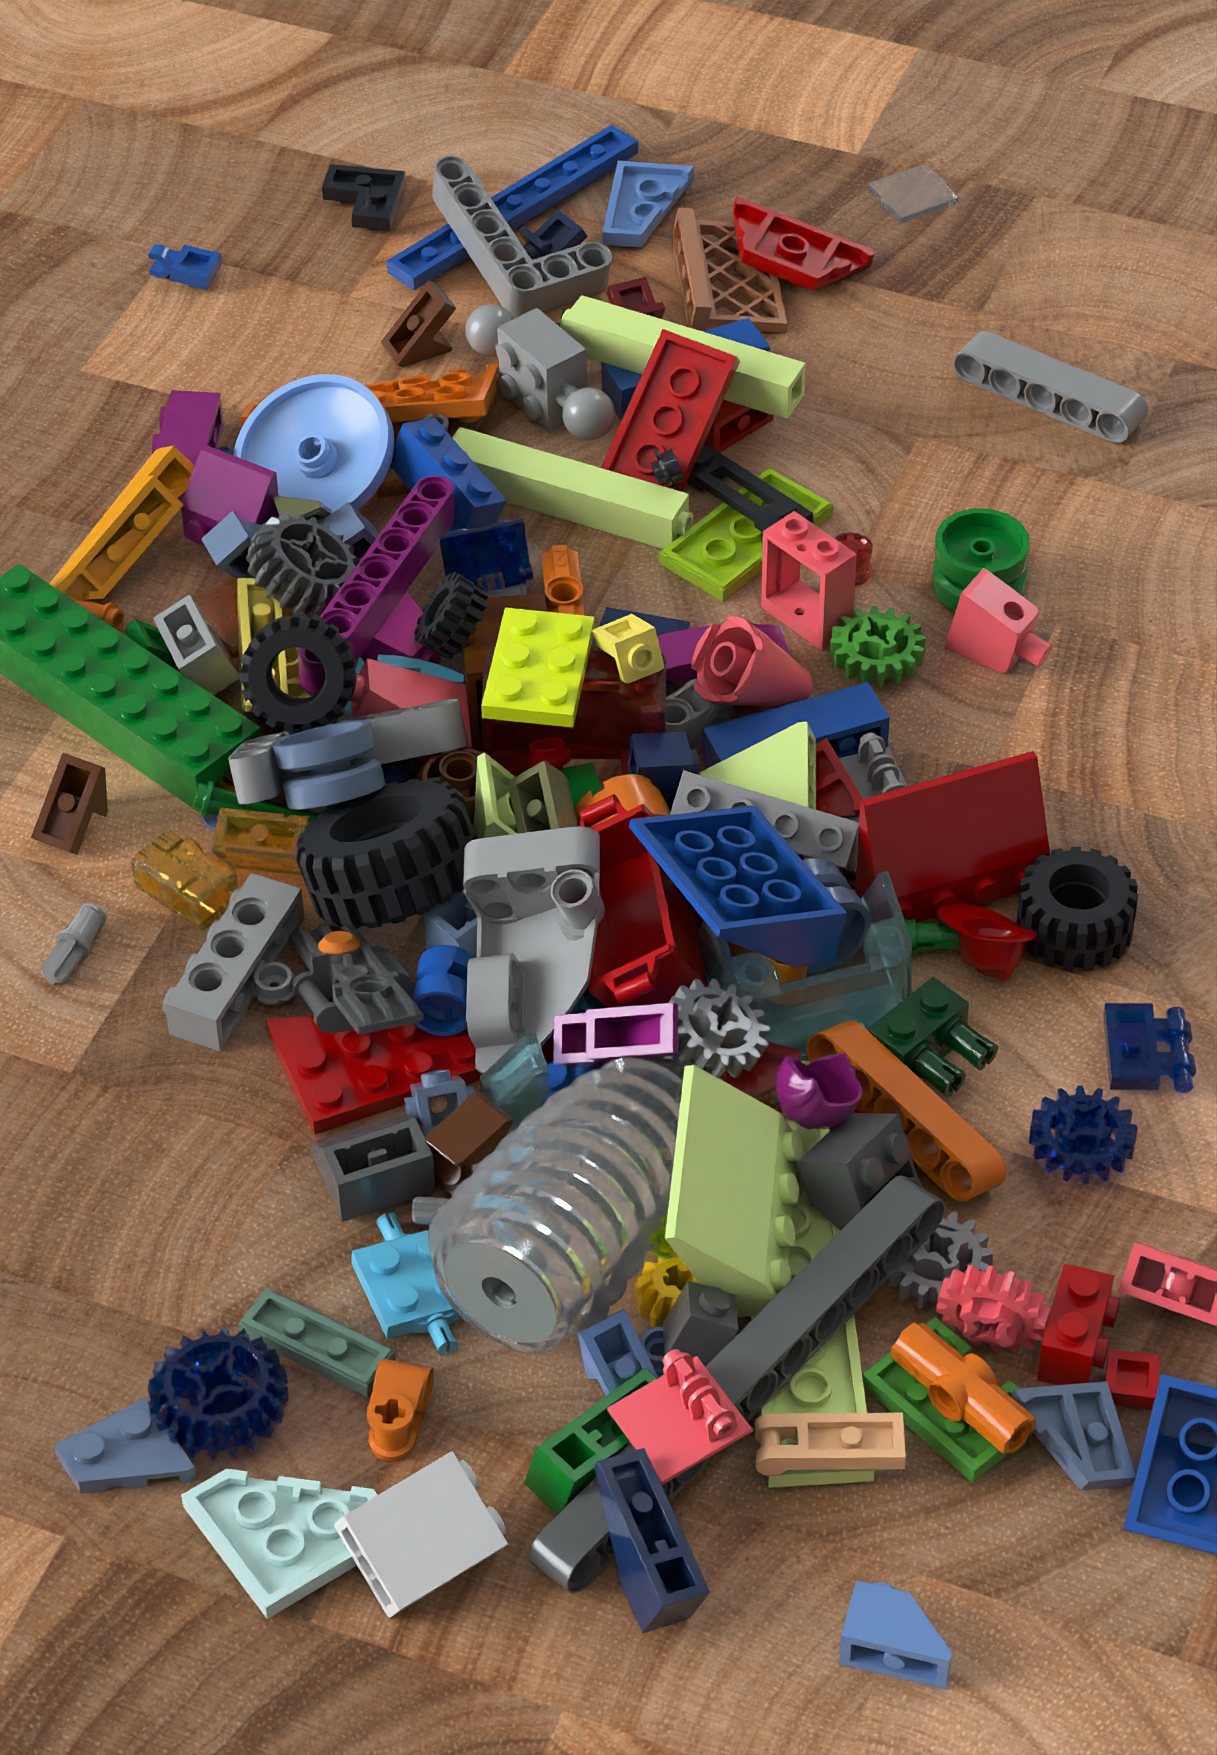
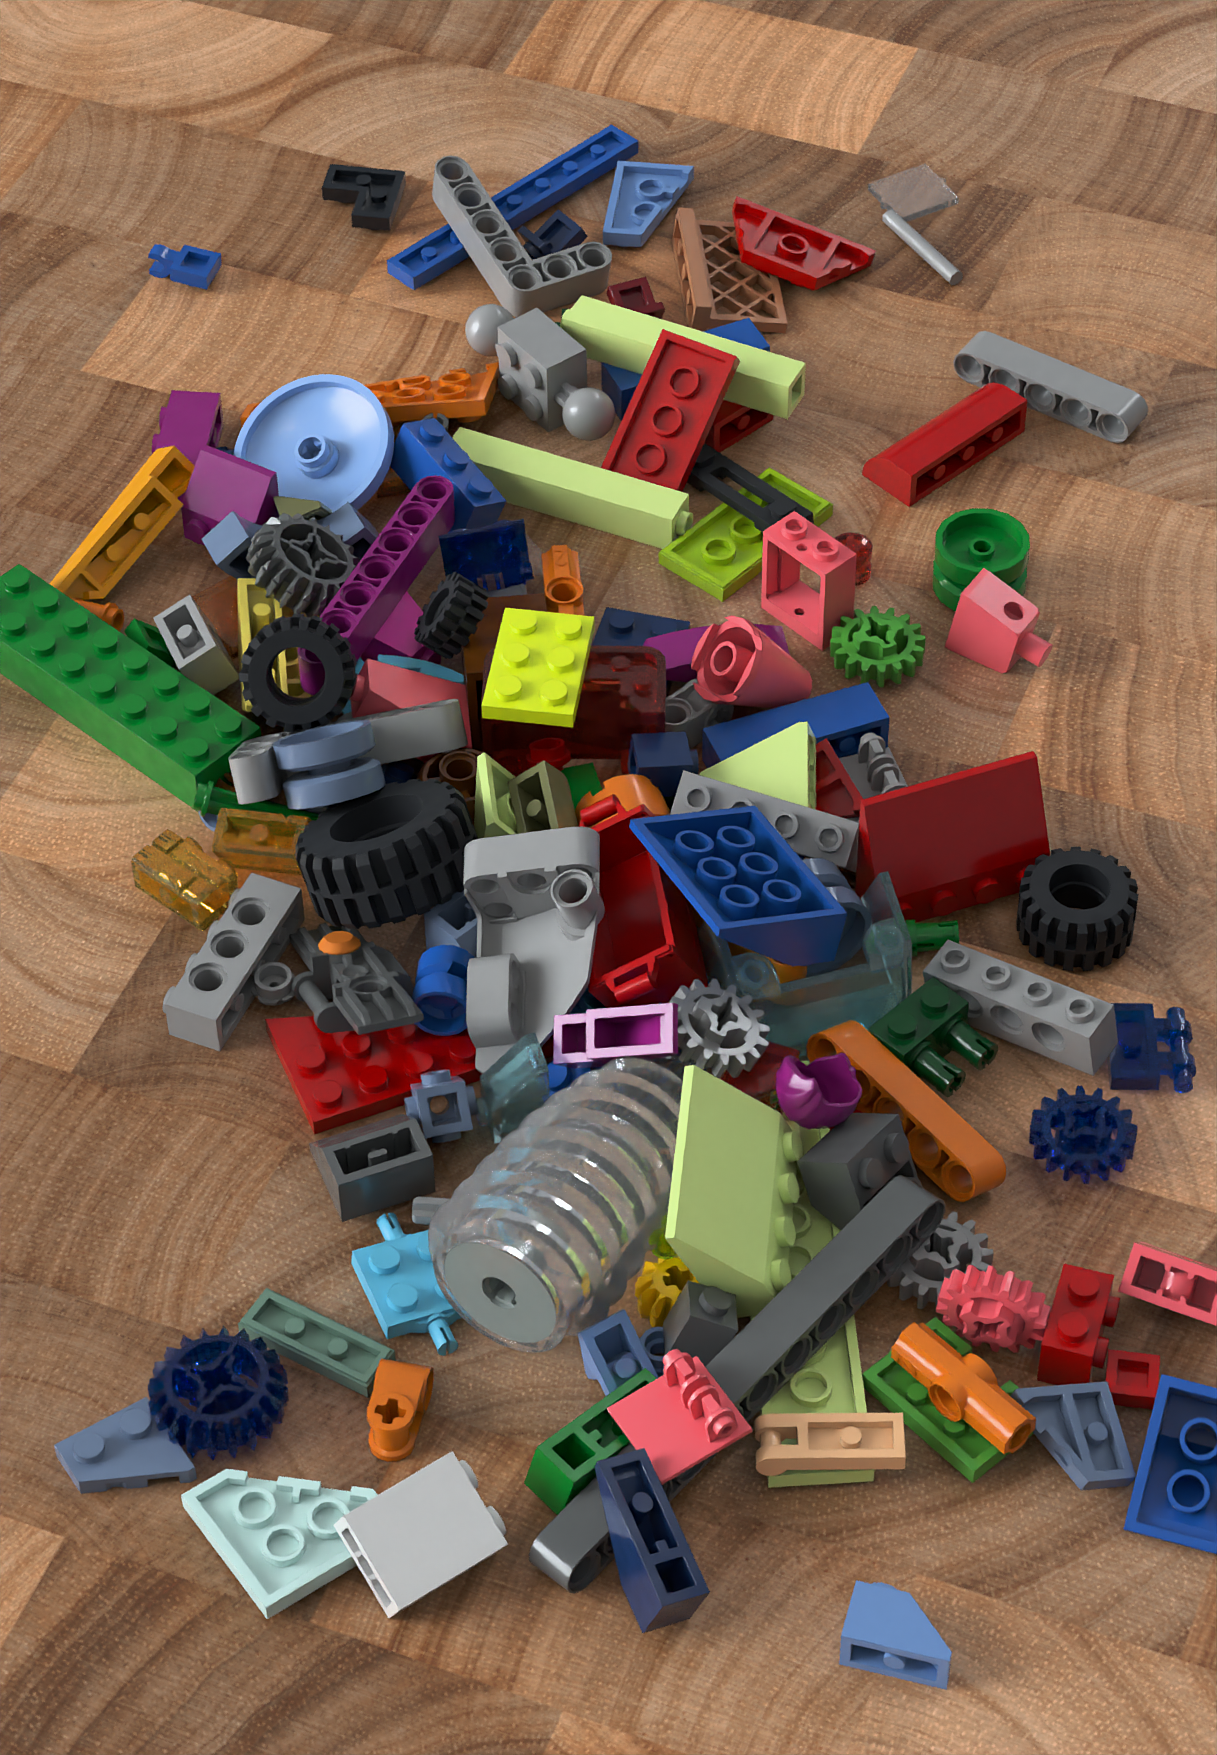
(71, 800): reddish brown slope -> none
(73, 943): light grey axle -> none
(417, 331): reddish brown slope -> none
(467, 1139): reddish brown slope -> none
(632, 645): light yellow bracket -> none
(667, 468): black plate -> none
(922, 247): none -> light grey bar
(949, 443): none -> red brick
(987, 938): red piece -> none
(1028, 1007): none -> light grey brick

